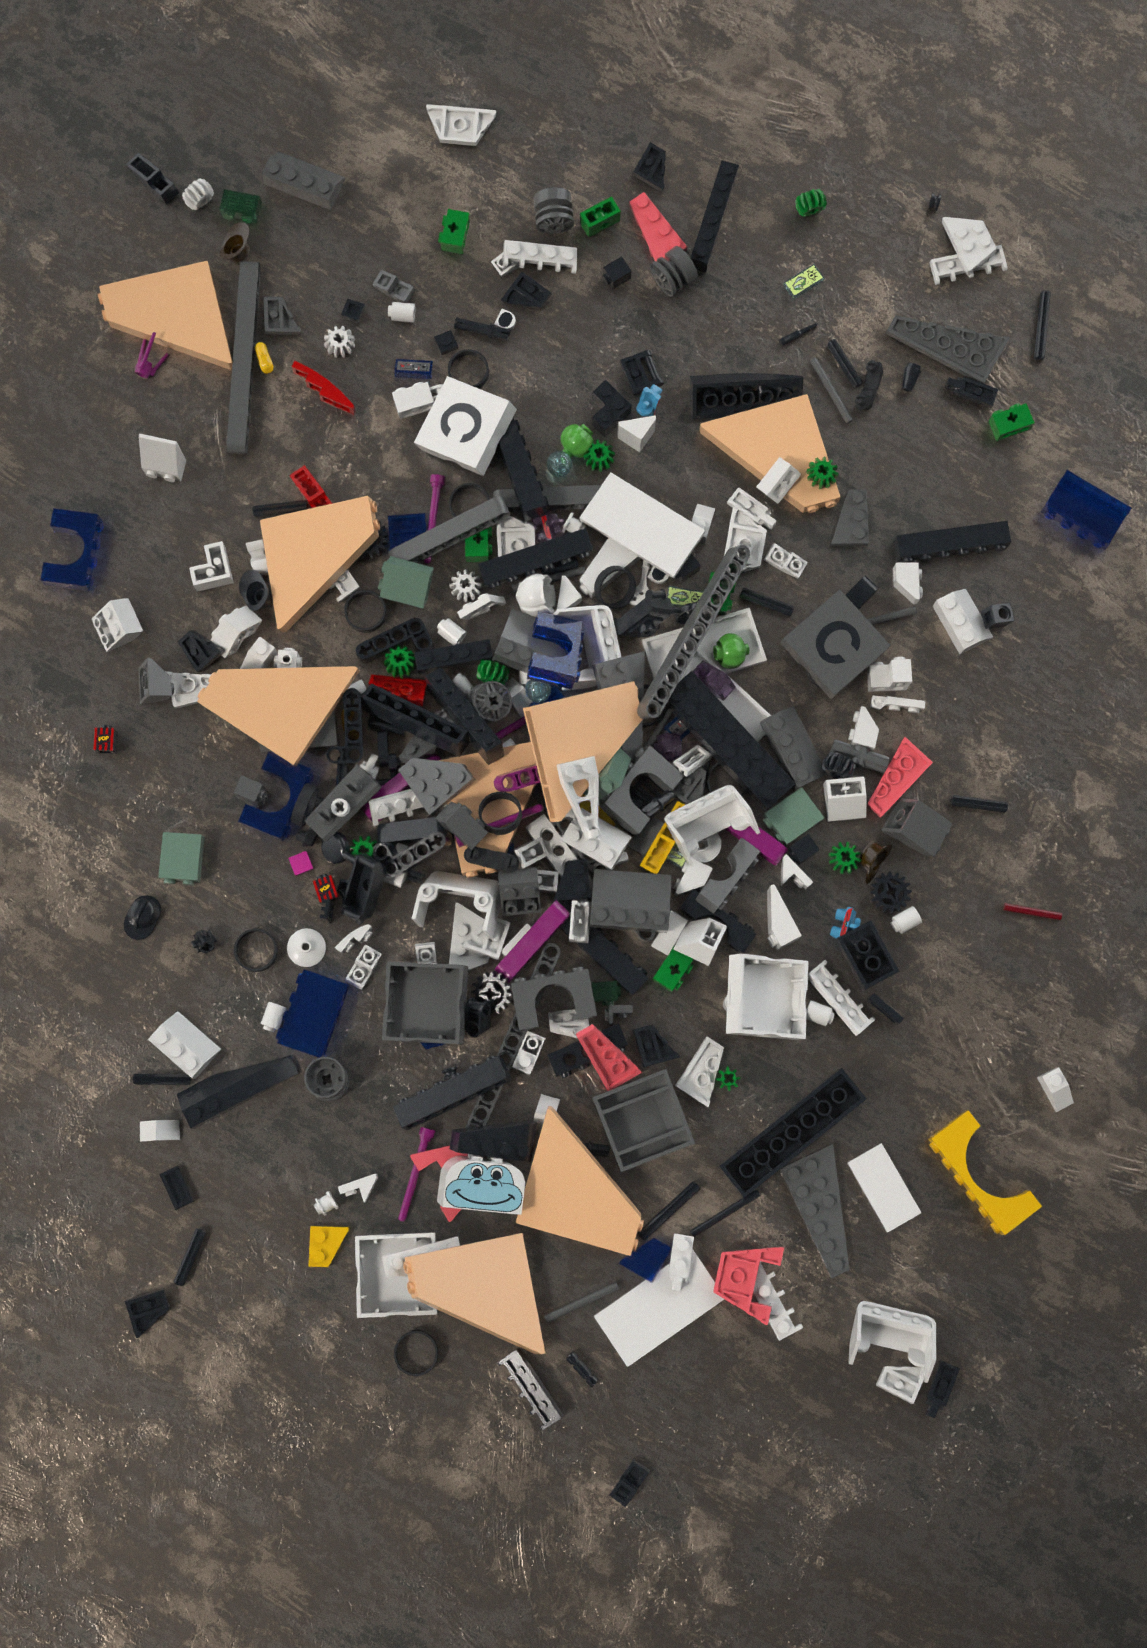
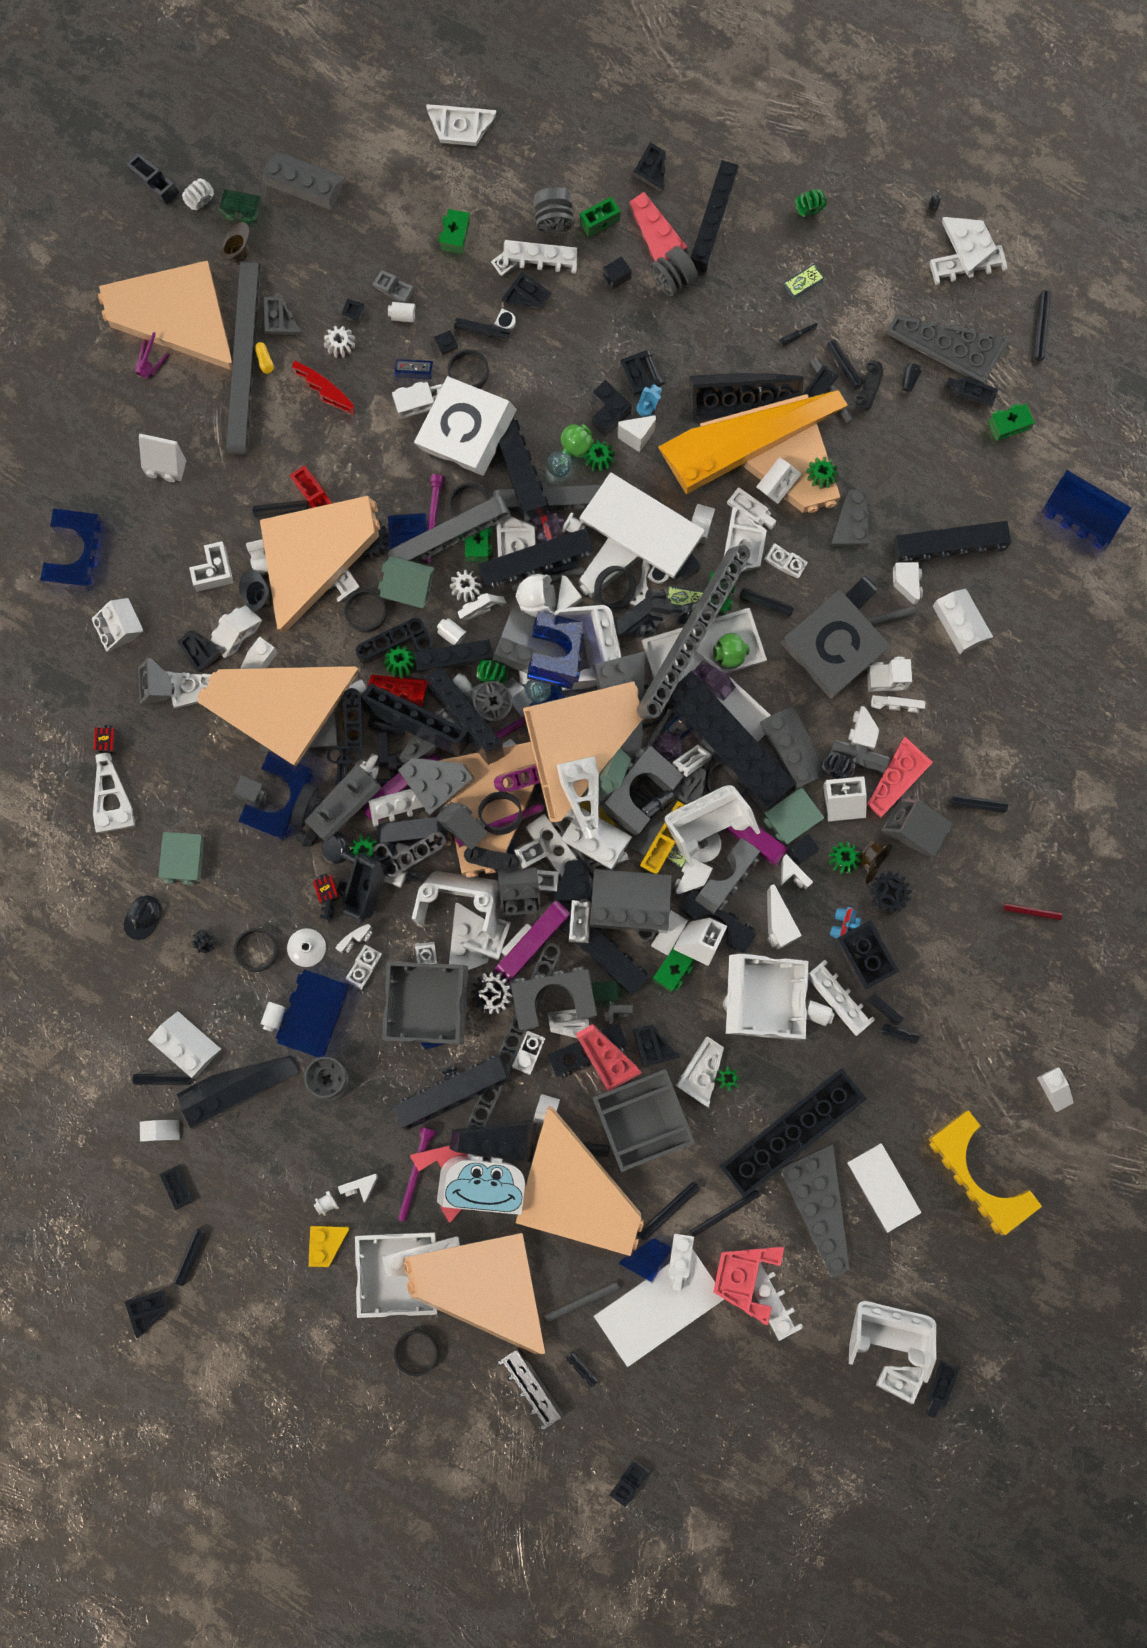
(112, 819): none -> white plate
(289, 654): white brick -> none
(301, 863): dark pink tile -> none
(346, 806): white bush -> none
(477, 1017): black piece -> none
(721, 446): none -> light orange wedge
(822, 382): none -> black tile
(899, 1033): none -> black axle
(906, 920): white brick -> none
(997, 615): black brick -> none

